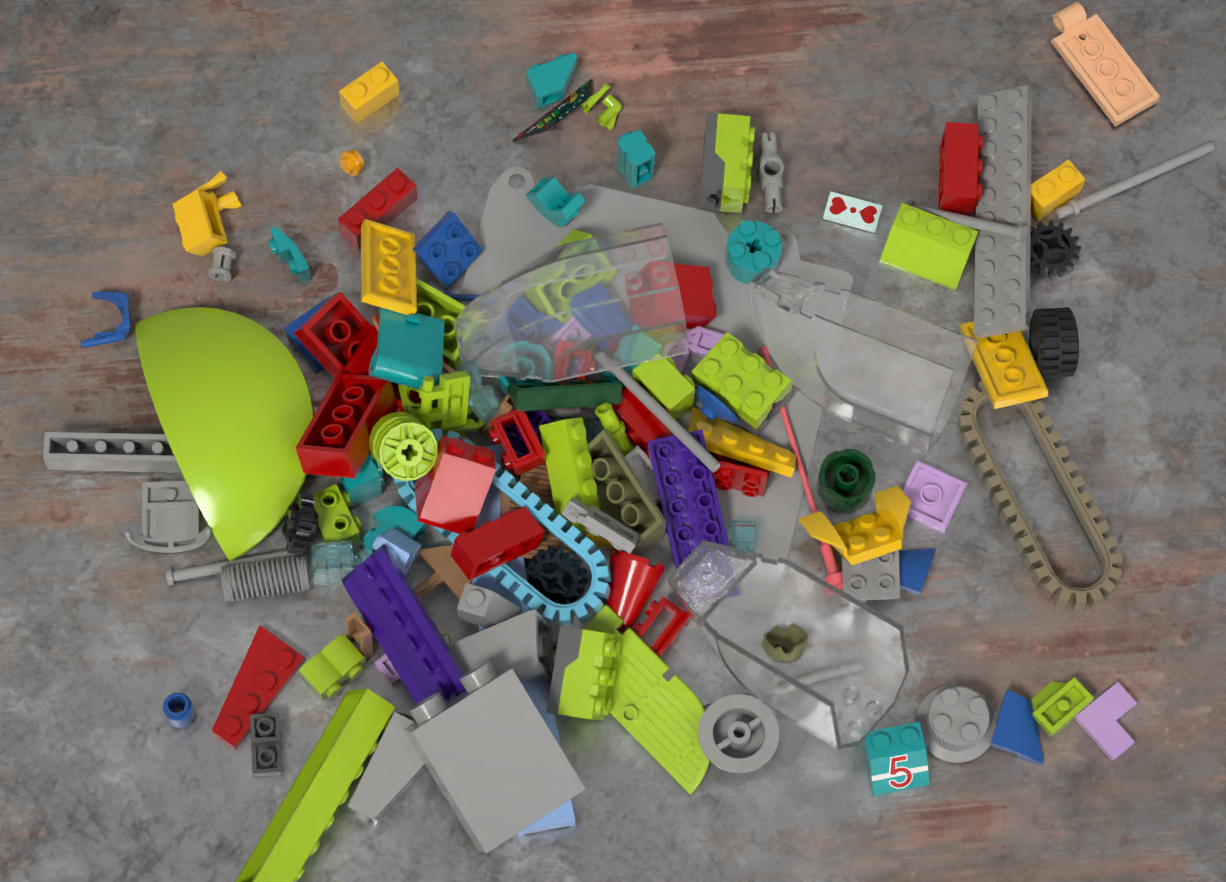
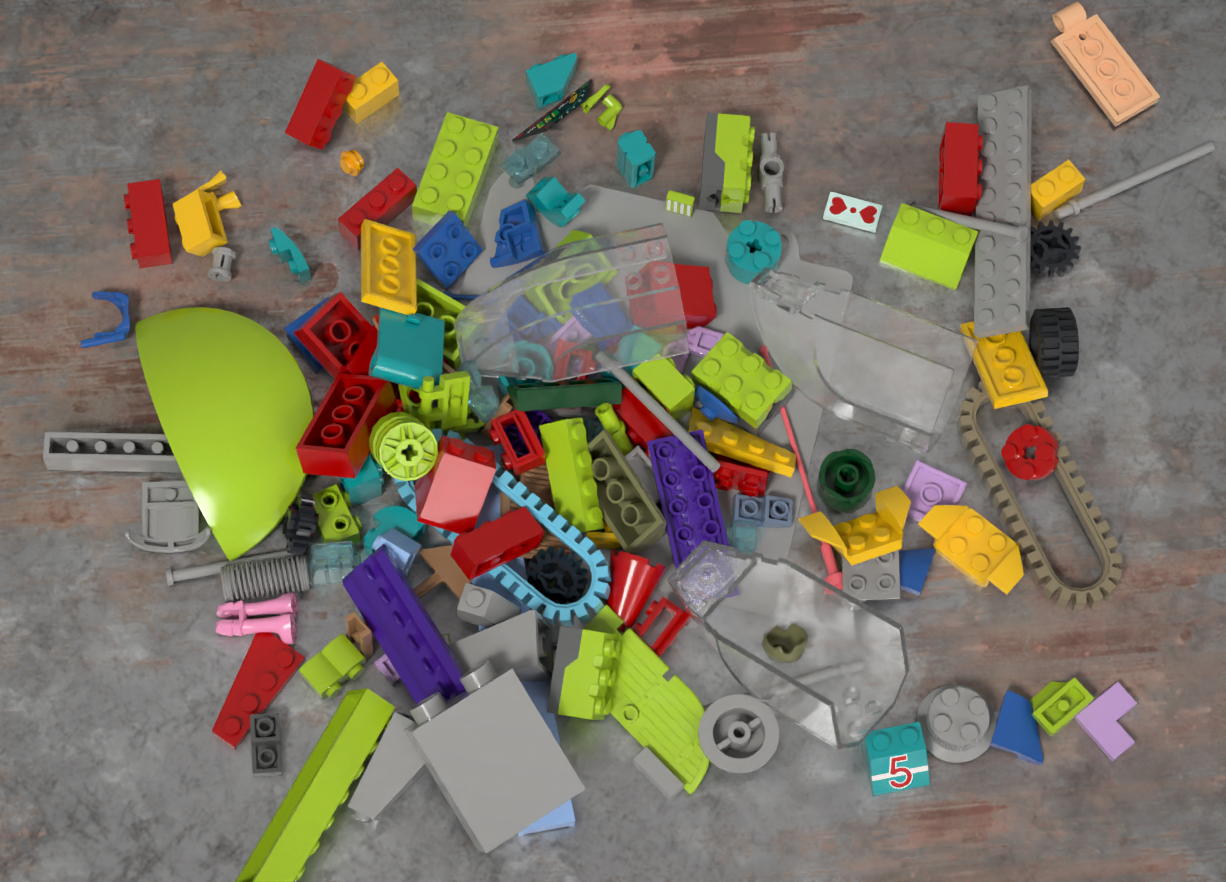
(148, 224): none -> red brick
(177, 702): blue brick -> none
(283, 625): none -> bright pink piece
(320, 104): none -> red brick
(455, 170): none -> lime brick
(517, 236): none -> blue slope
(531, 160): none -> clear light blue slope
(601, 524): light grey hinge -> none
(658, 774): none -> light grey piece
(680, 203): none -> lime tile
(766, 511): none -> sand blue slope
(974, 546): none -> yellow piece
(1046, 452): none -> red plate

